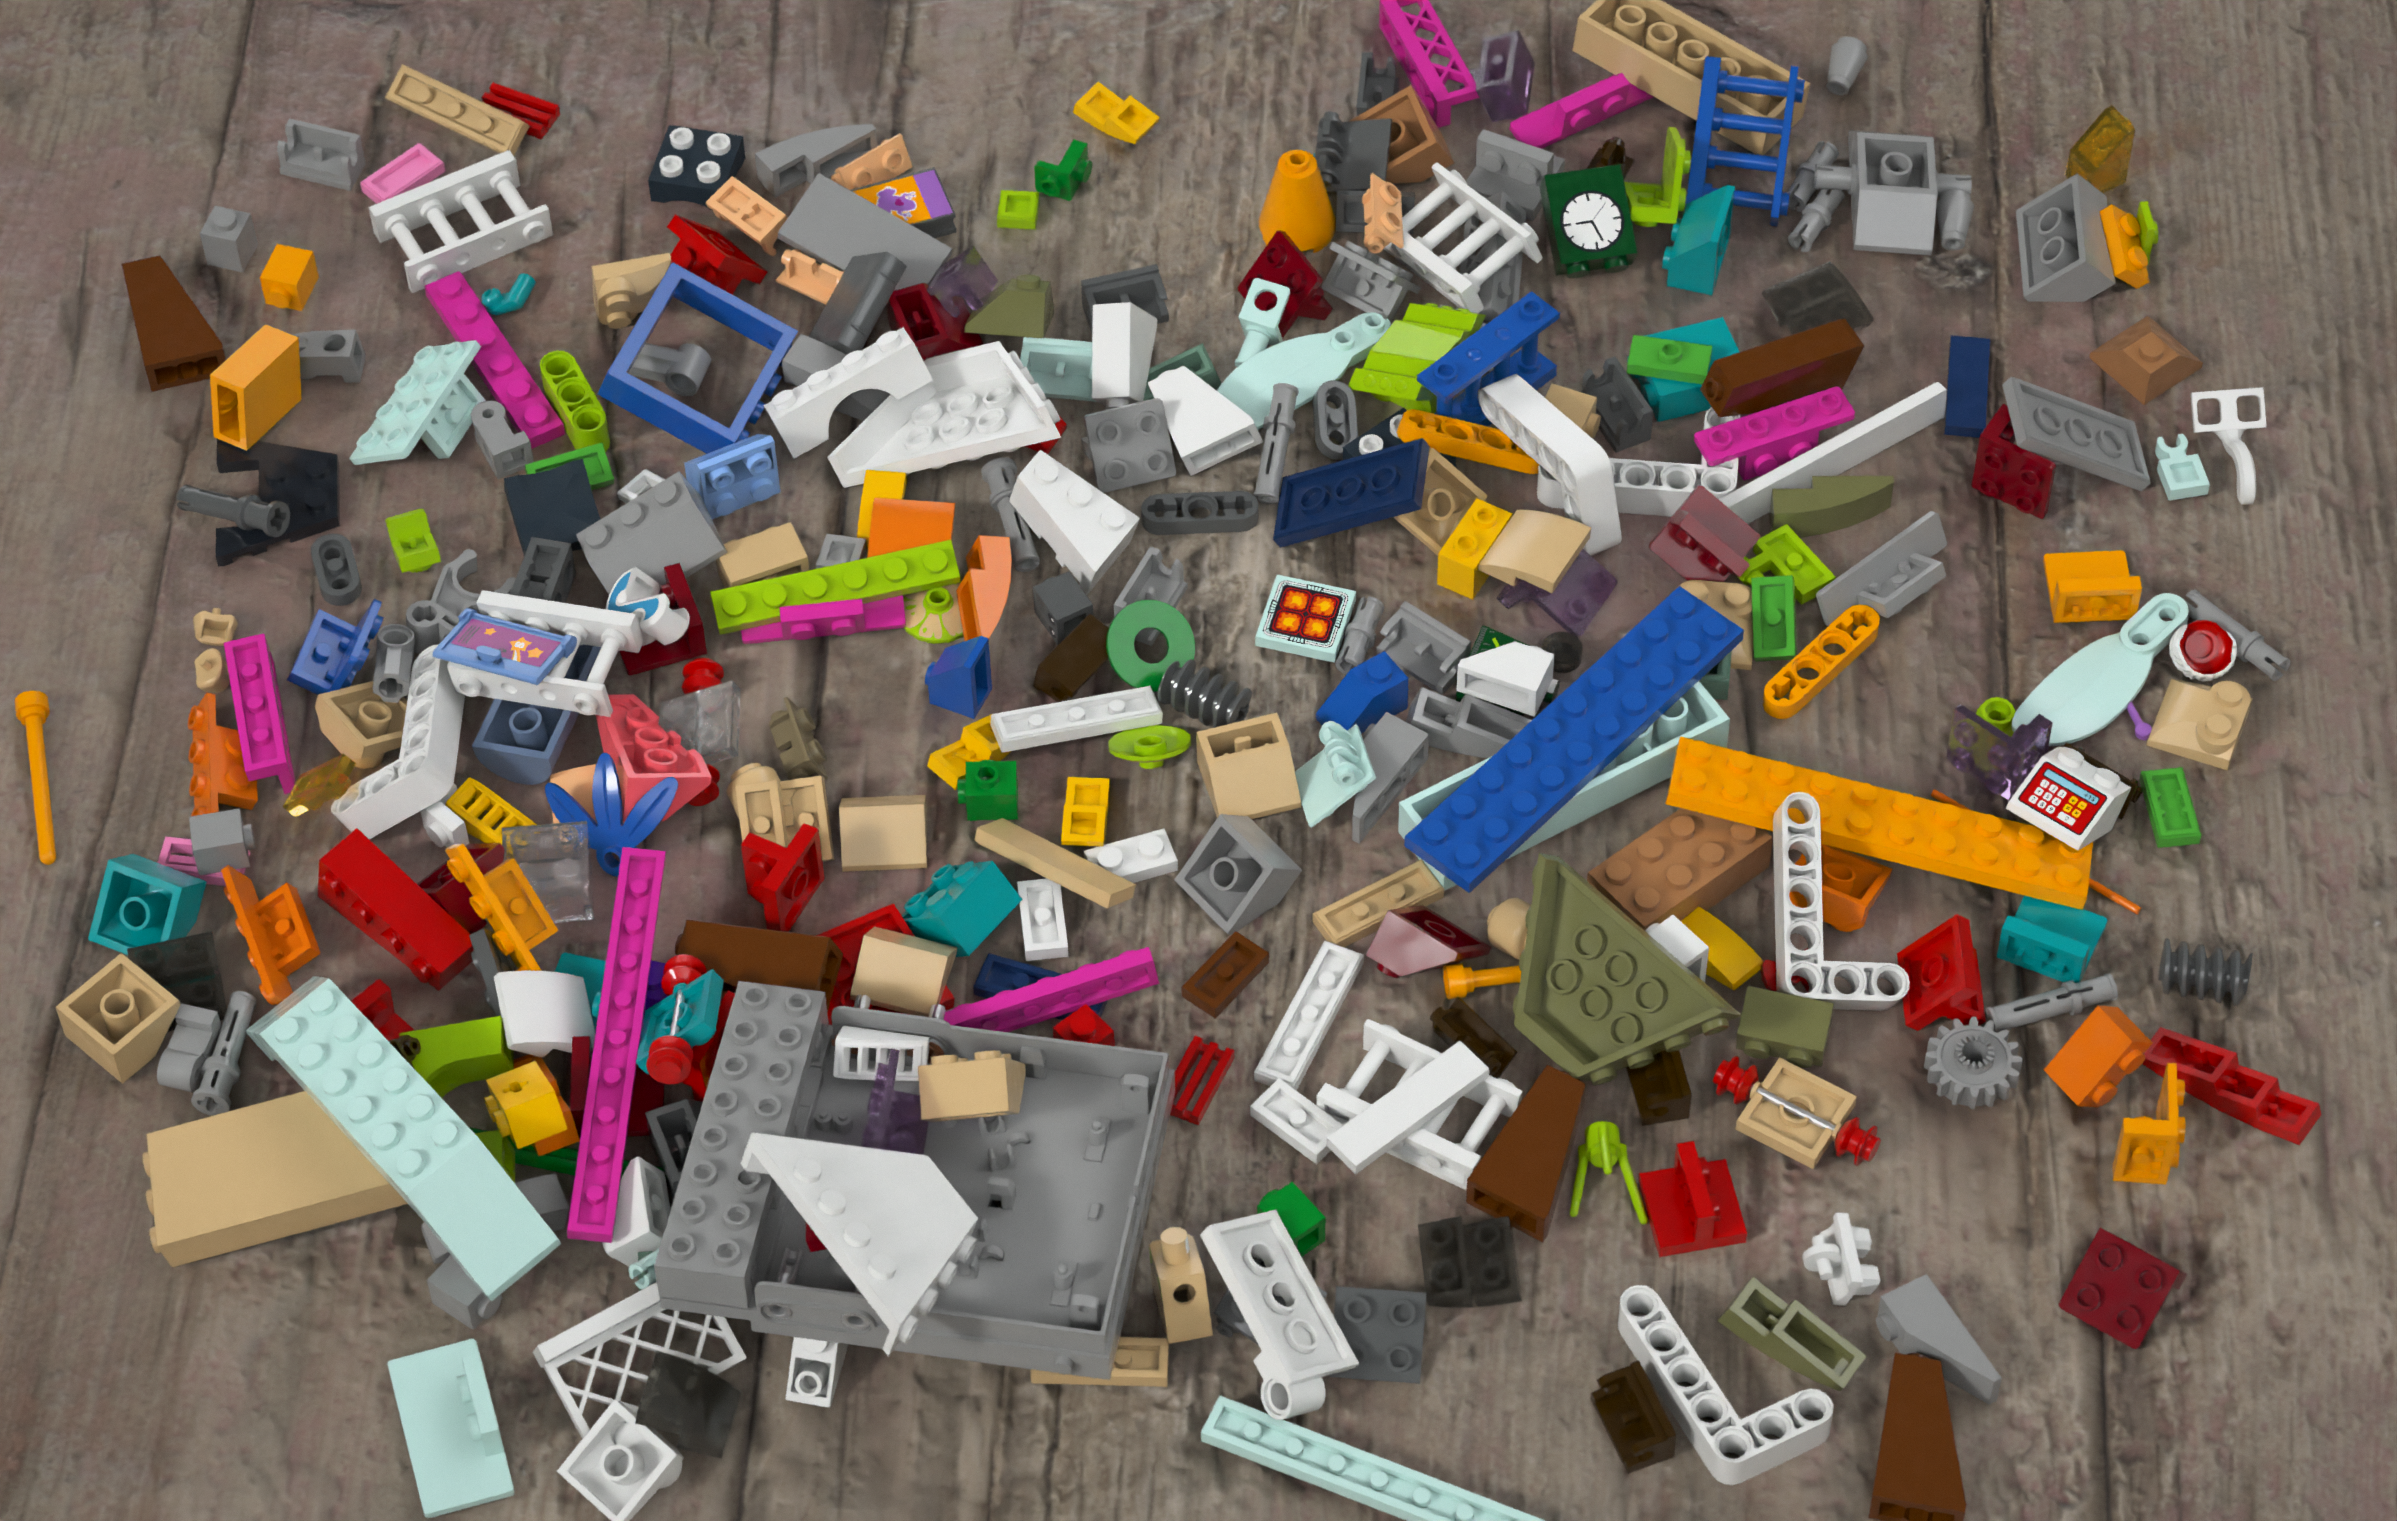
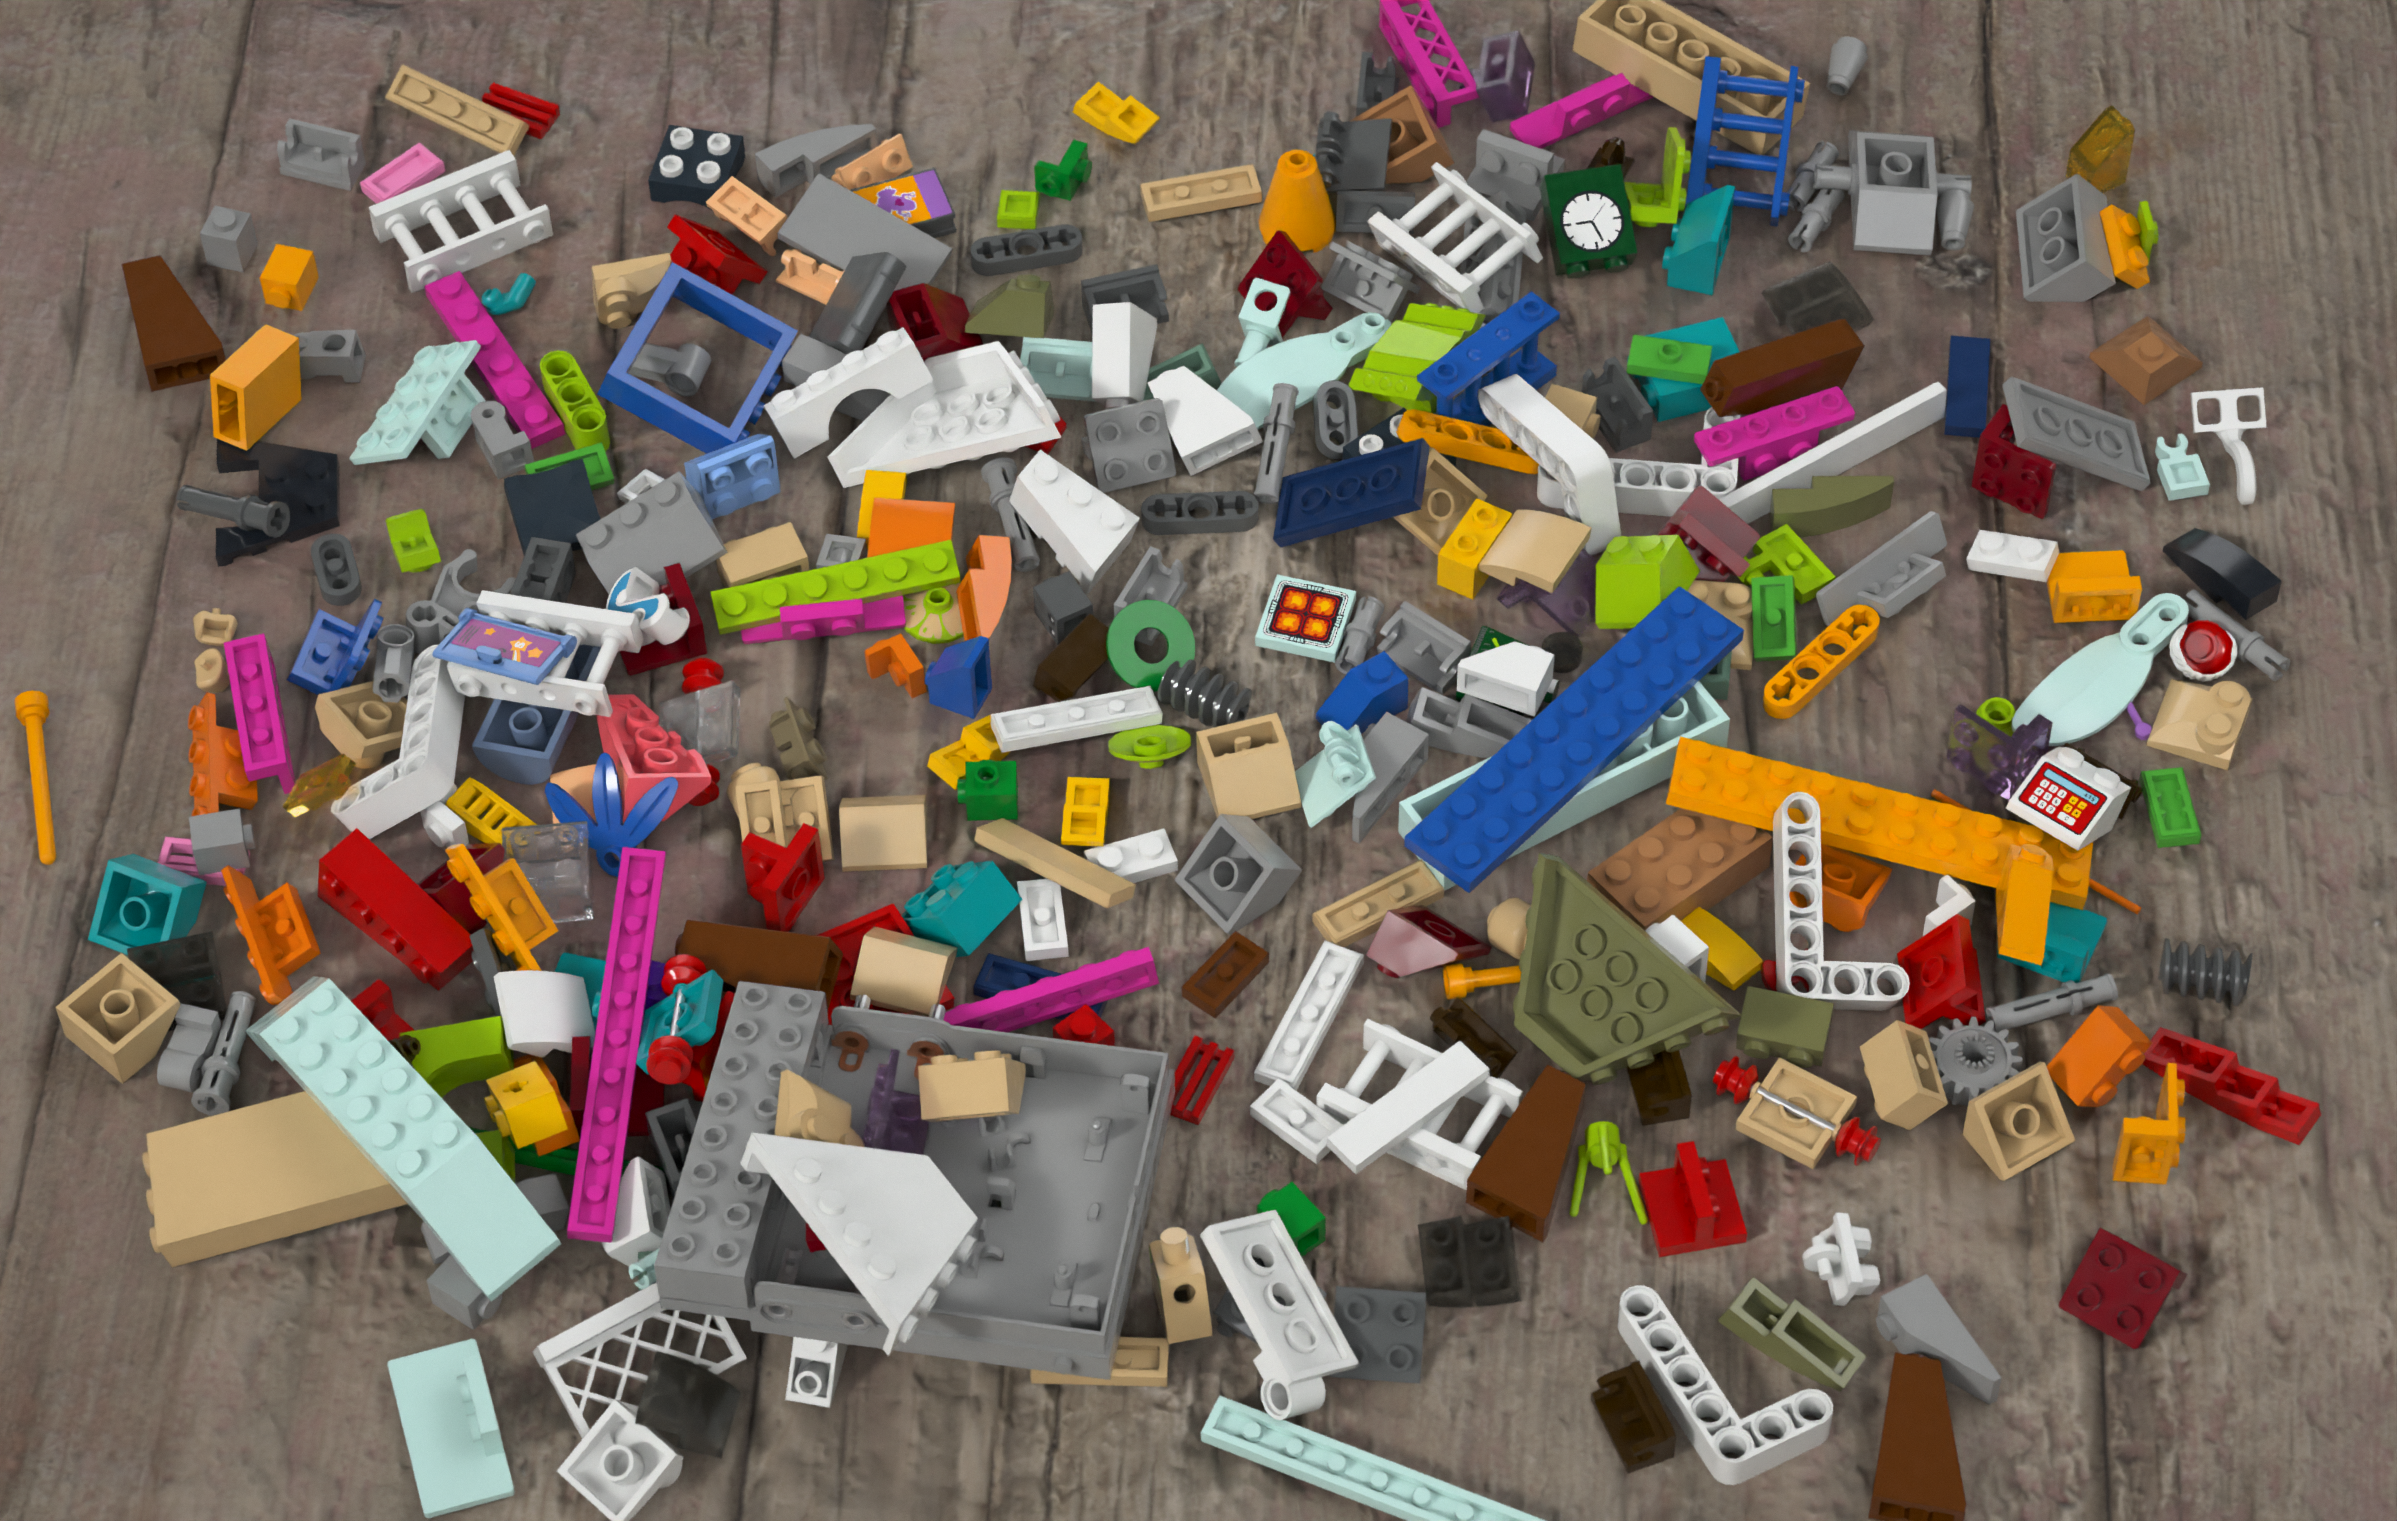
(813, 1113): none -> tan slope
(863, 1039): white slope -> none
(896, 657): none -> orange bracket
(963, 276): hinge -> none
(1015, 262): none -> dark grey beam
(1201, 193): none -> tan plate
(1382, 215): light nougat hinge -> none
(1638, 576): none -> lime slope
(1903, 1075): none -> tan brick
(1953, 900): none -> white bracket
(2012, 555): none -> white plate
(2017, 1122): none -> tan slope
(2024, 903): none -> light orange slope
(2224, 571): none -> black slope

